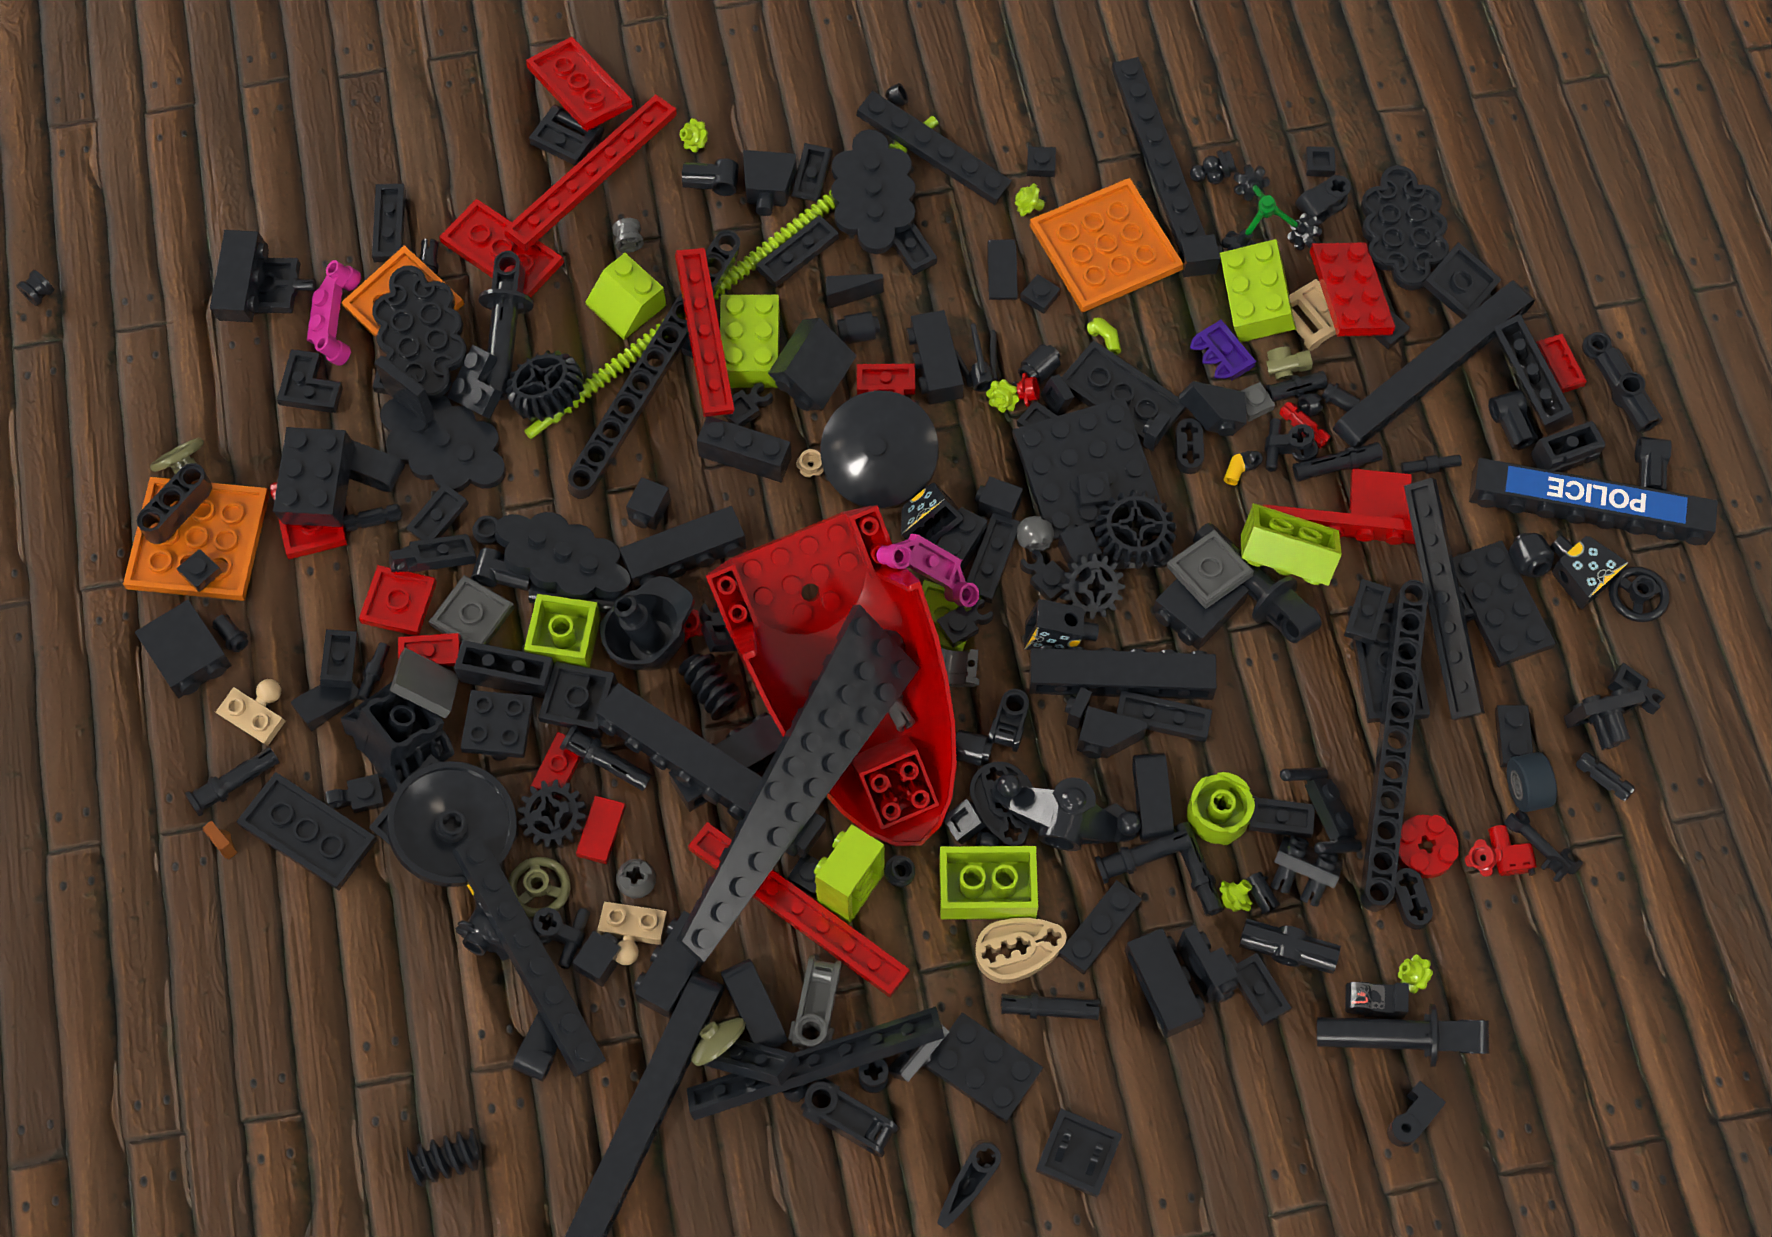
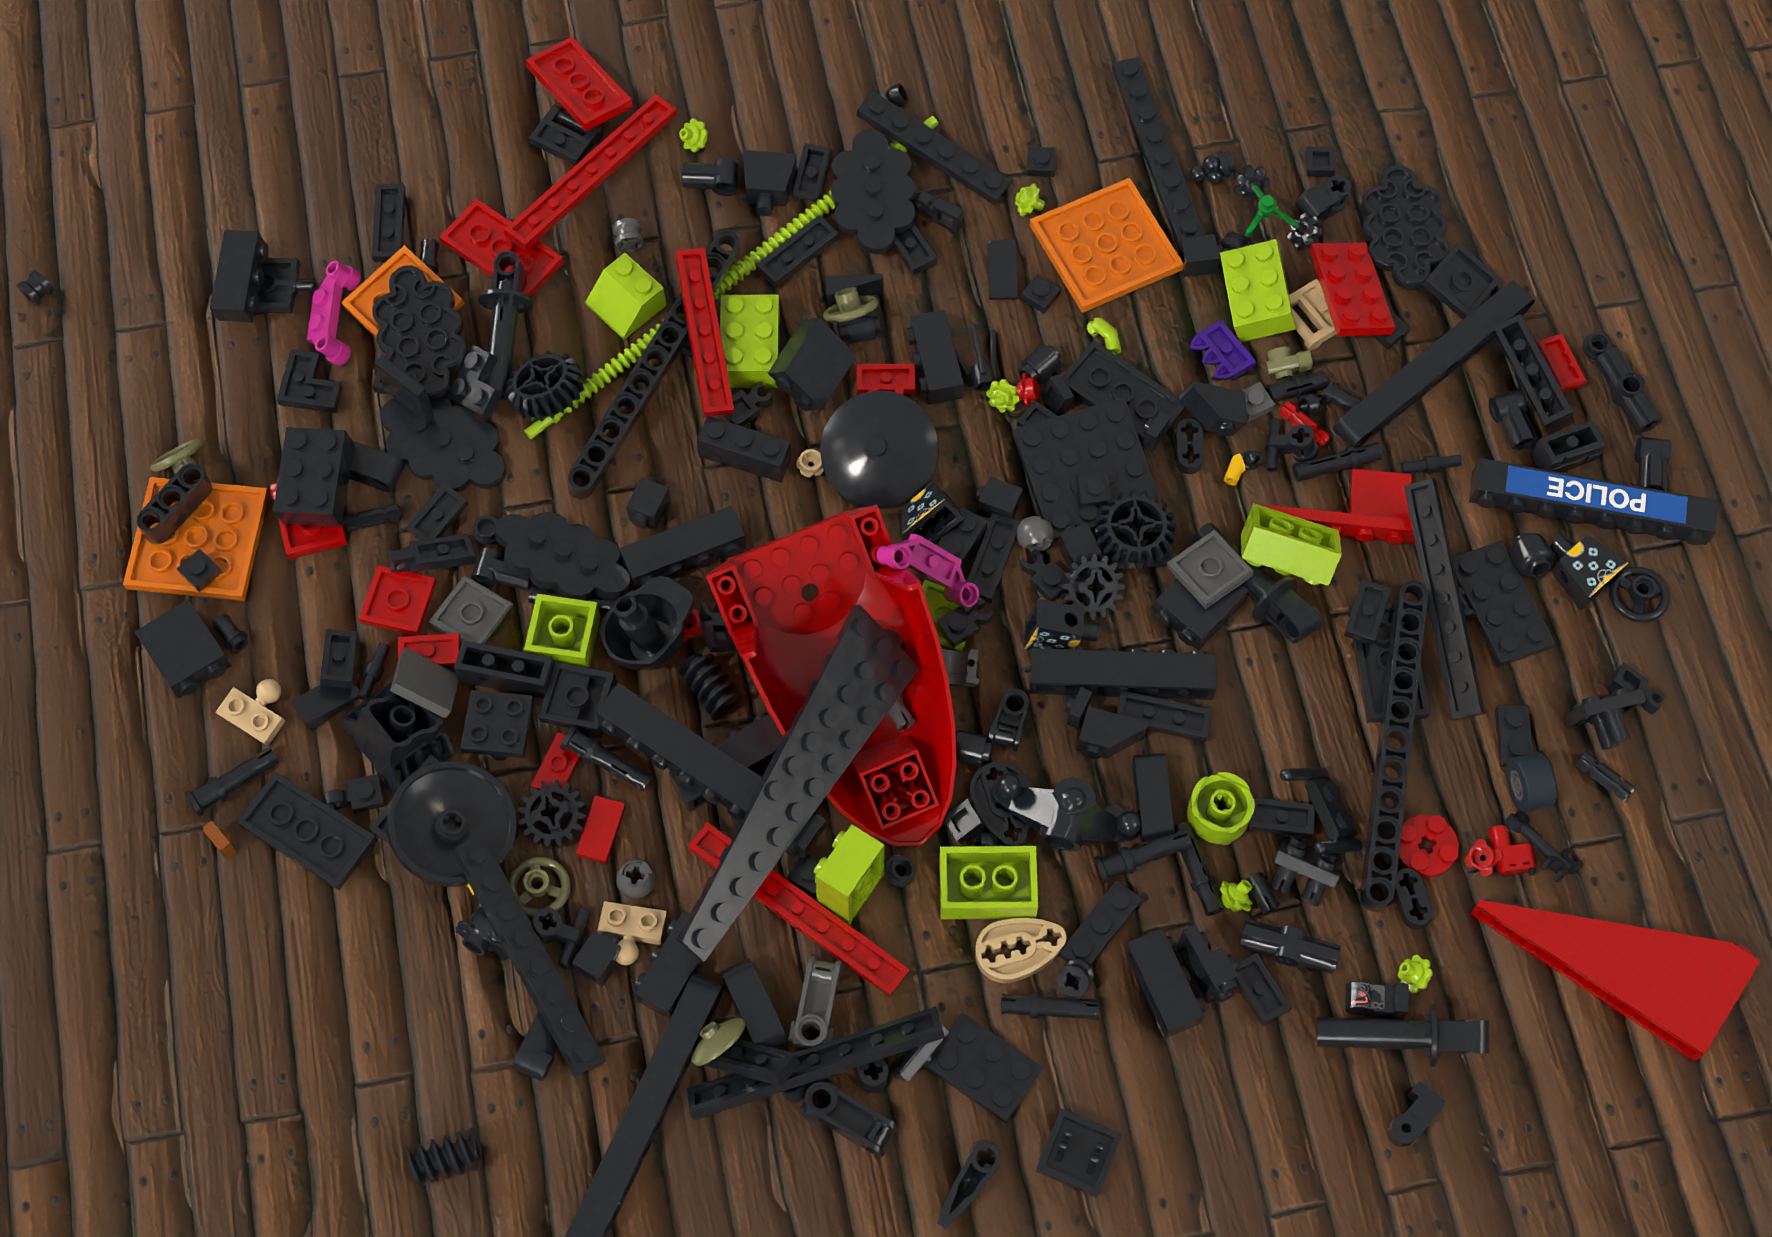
(849, 306): none -> olive piece
(943, 212): none -> black plate
(1079, 970): none -> black wheel
(1657, 978): none -> red slope

